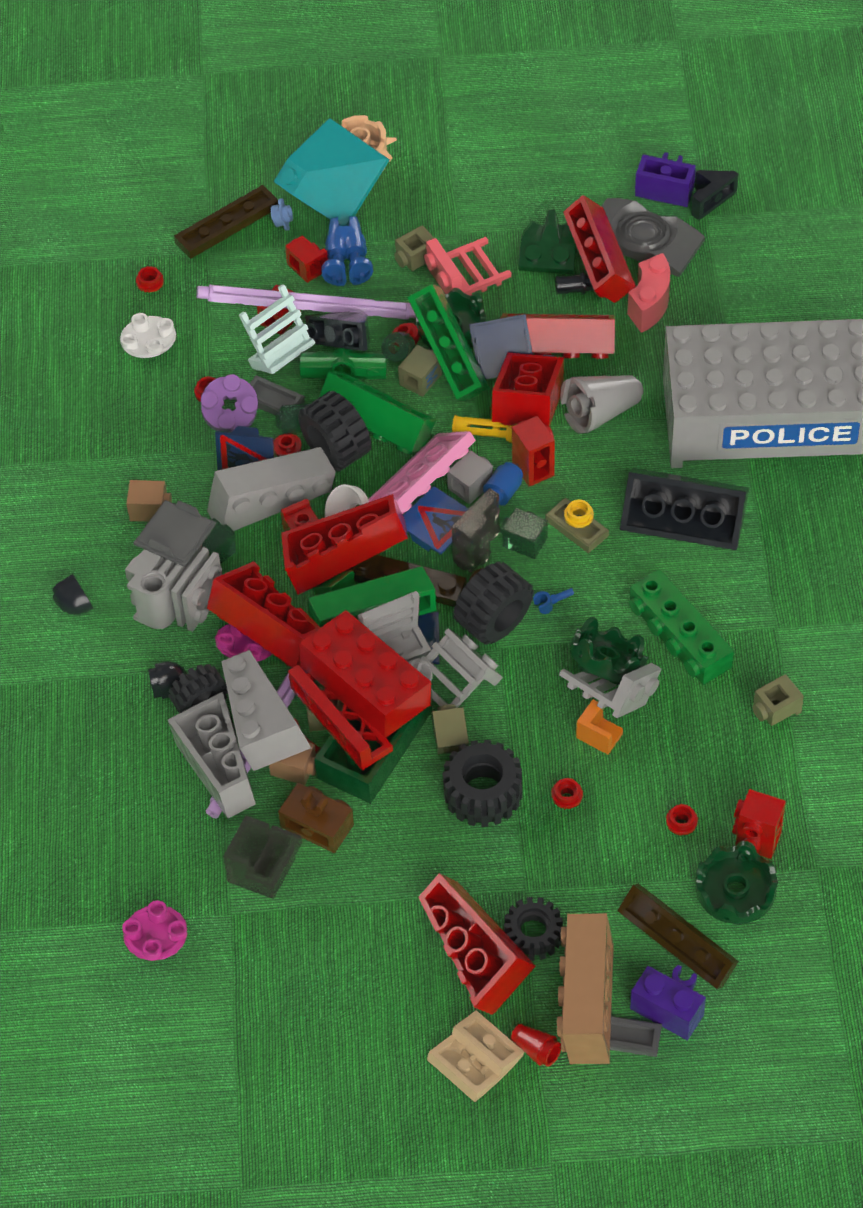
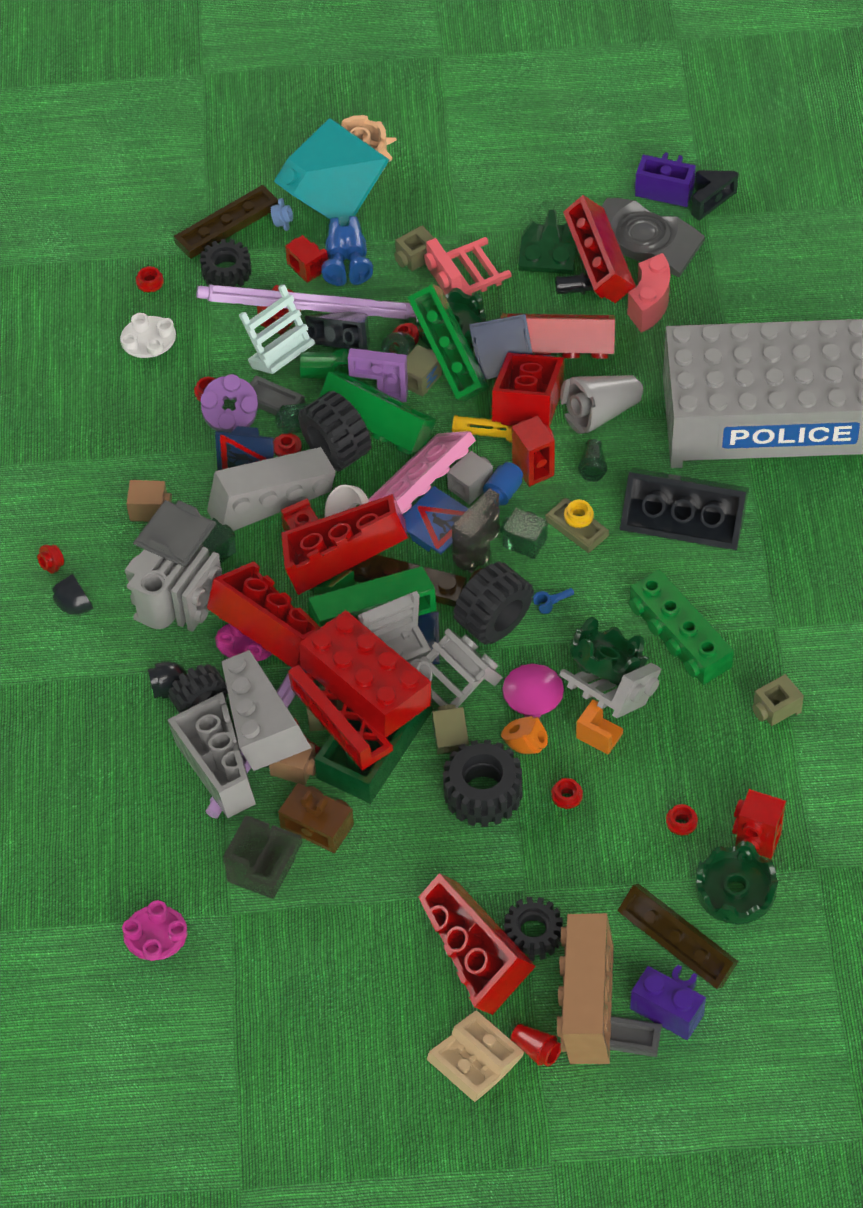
(50, 558): none -> red plate
(225, 253): none -> black tyre
(387, 368): none -> medium lavender plate
(525, 735): none -> orange piece
(533, 690): none -> dark pink dish
(593, 463): none -> clear green cone

